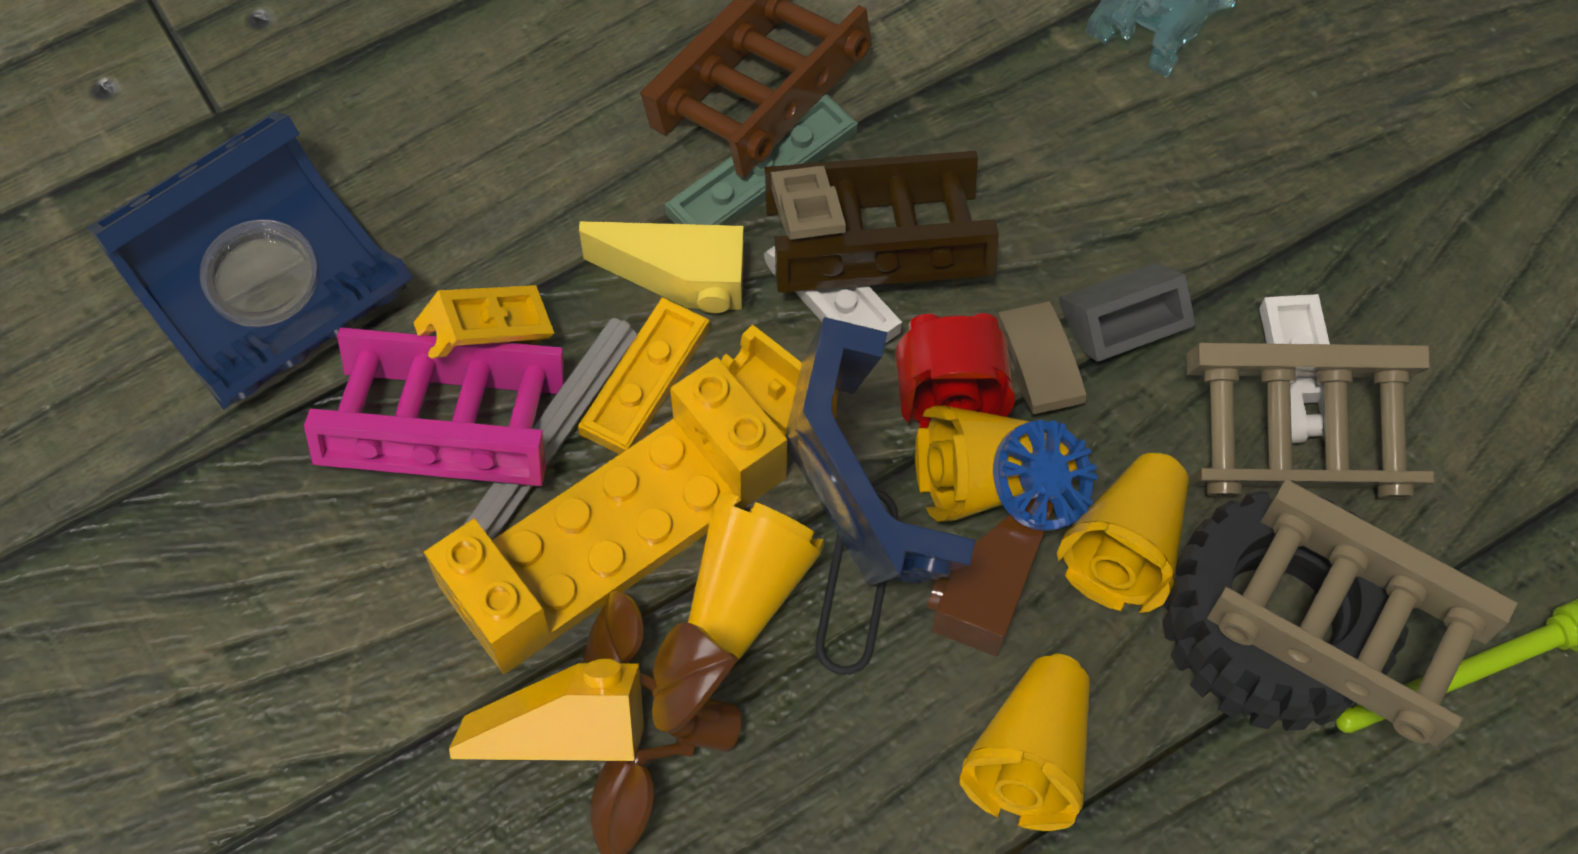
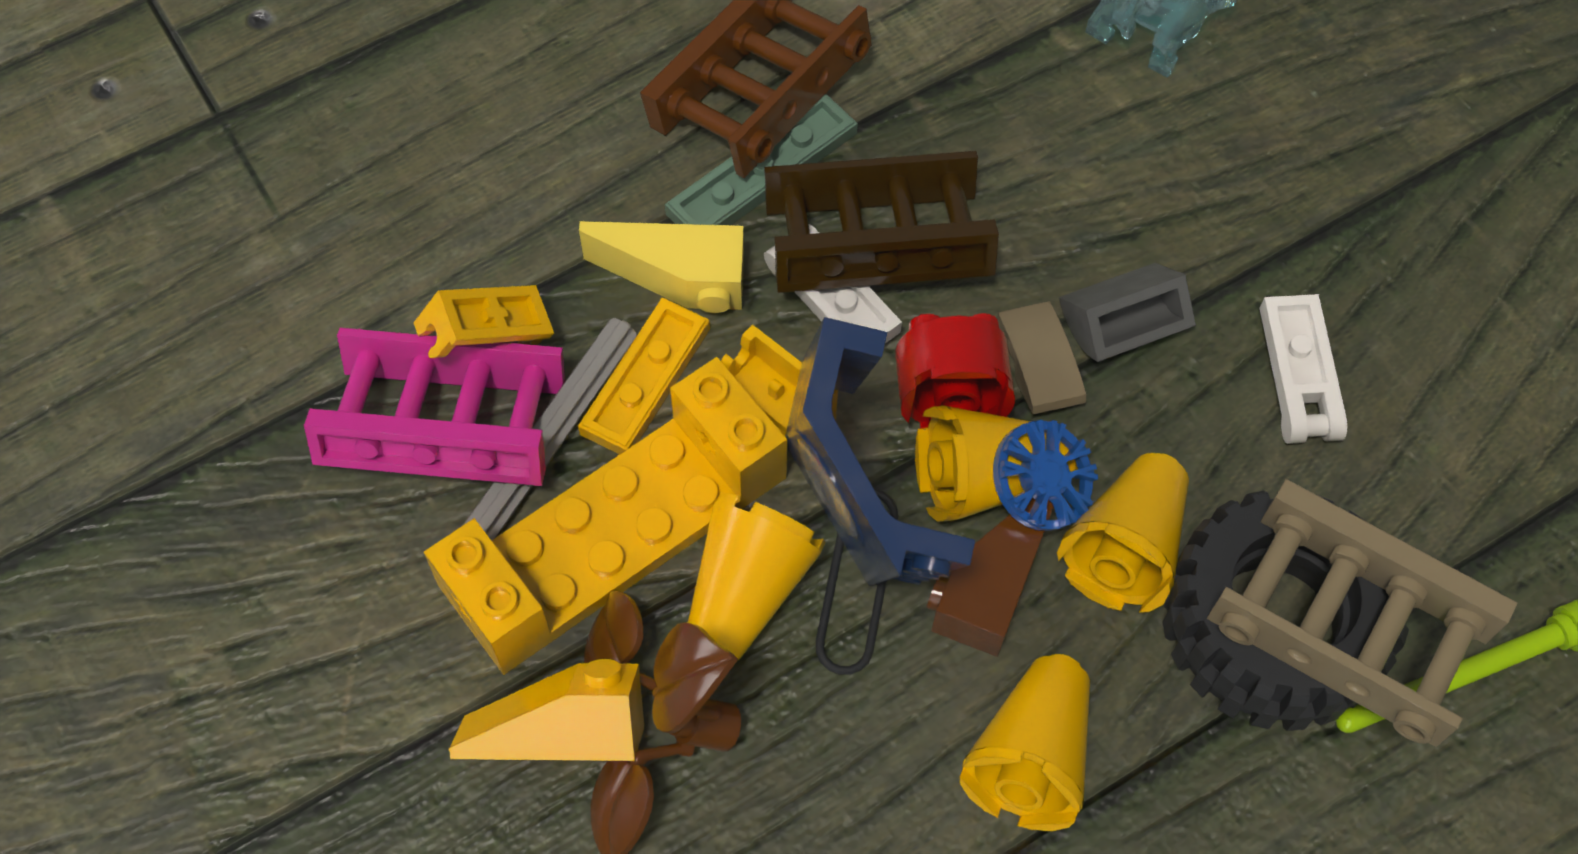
(248, 259): dark blue panel -> none
(807, 203): dark tan slope -> none
(1334, 369): dark tan fence -> none

